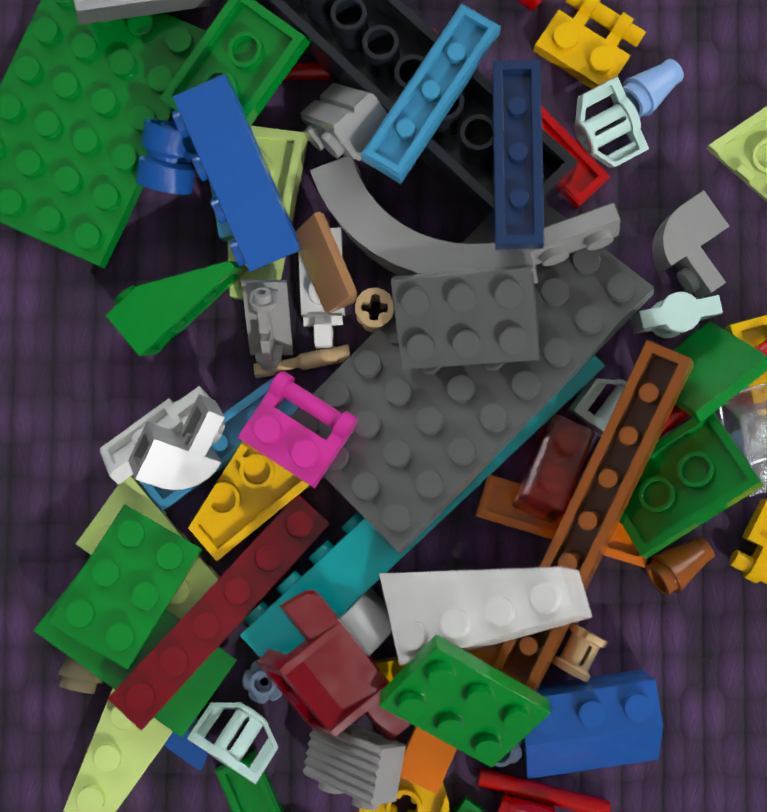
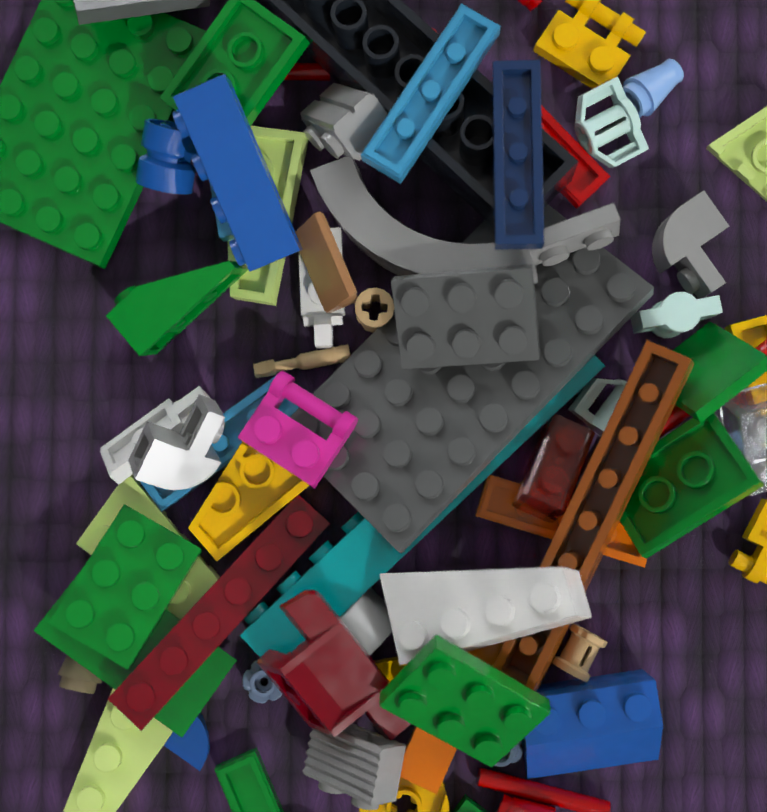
(232, 757): light aqua piece -> none
(267, 321): light grey hinge -> none
(676, 567): dark orange cone -> none

